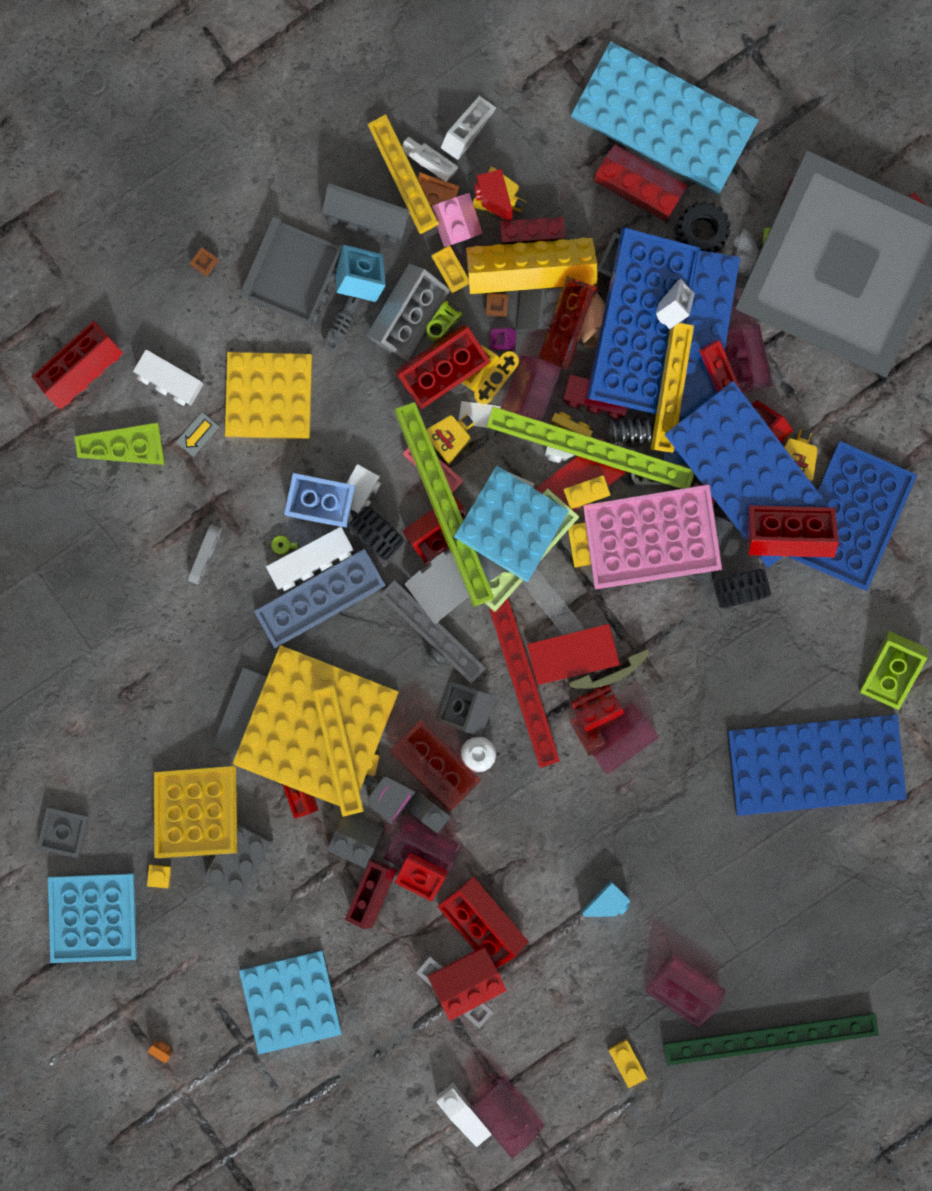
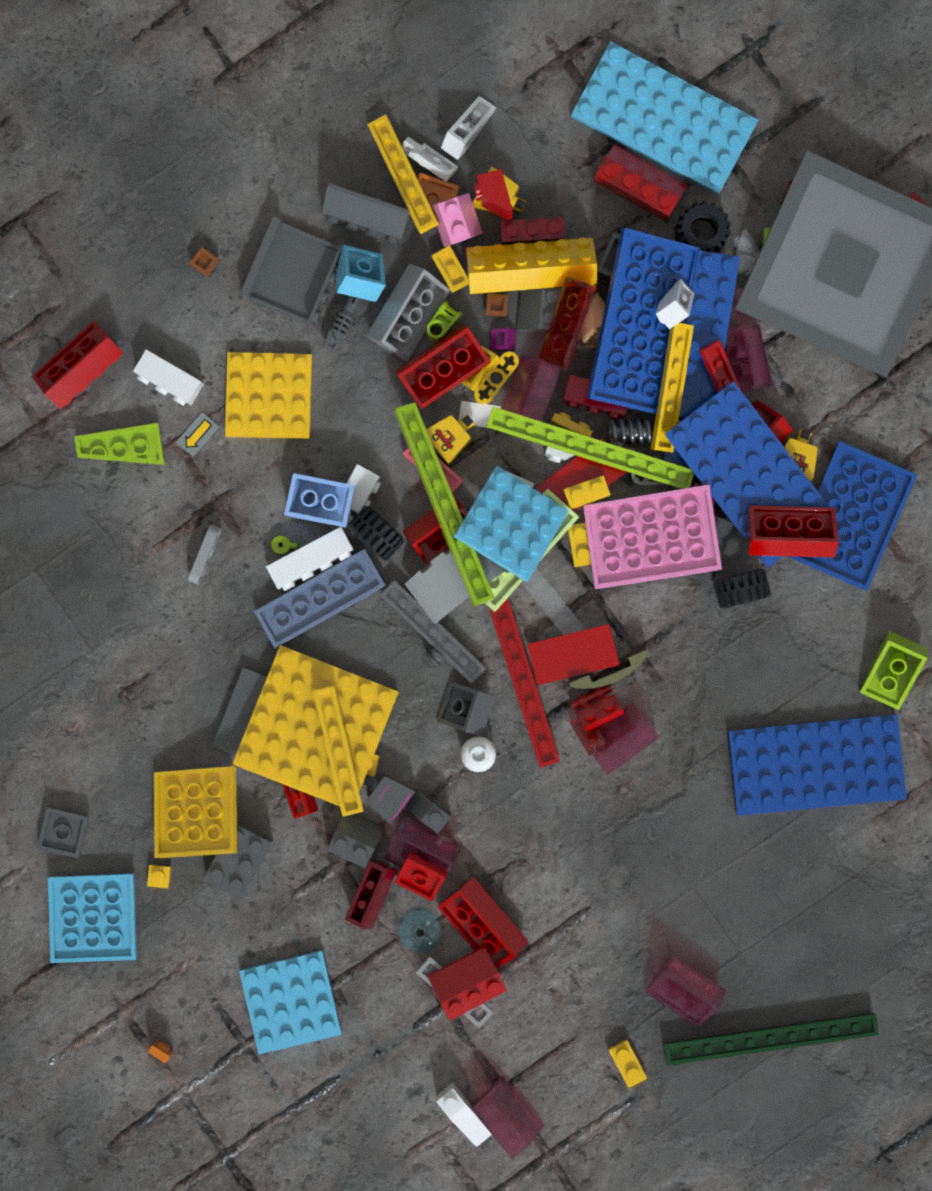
(420, 920): none -> clear light blue dish
(435, 766): clear red slope -> none
(607, 902): medium azure slope -> none

